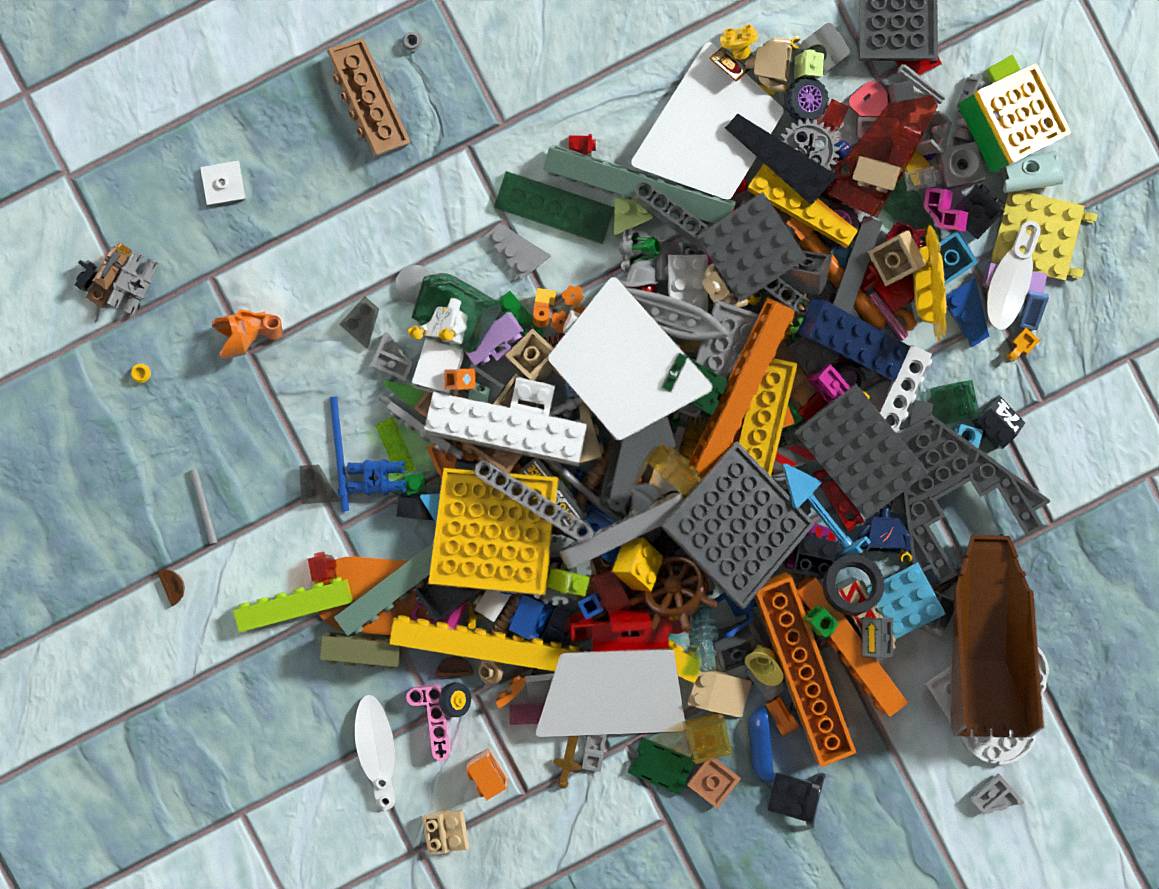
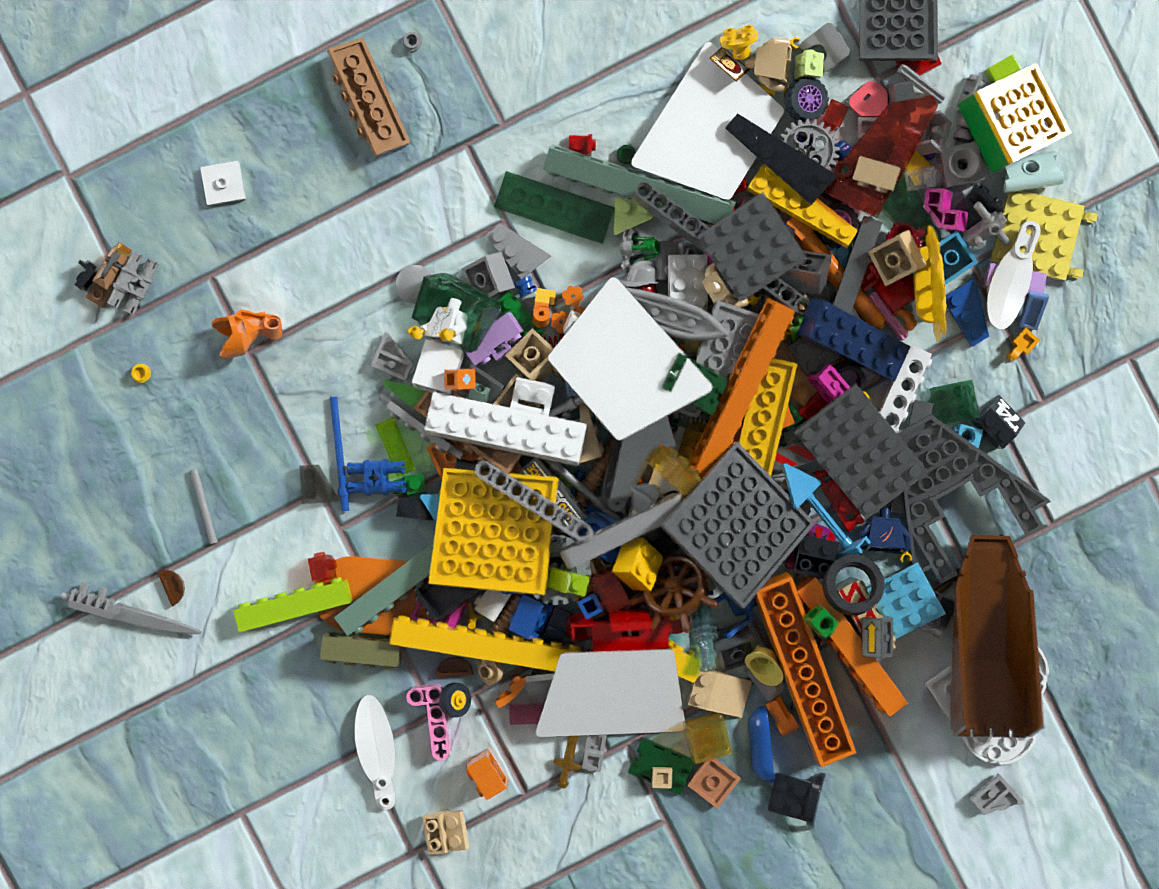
(121, 612): none -> light grey piece
(361, 321): clear smoke wing -> none
(489, 275): none -> light grey slope
(525, 286): none -> blue wheel
(625, 154): none -> dark green tile
(661, 777): none -> tan plate
(990, 225): none -> light grey piece

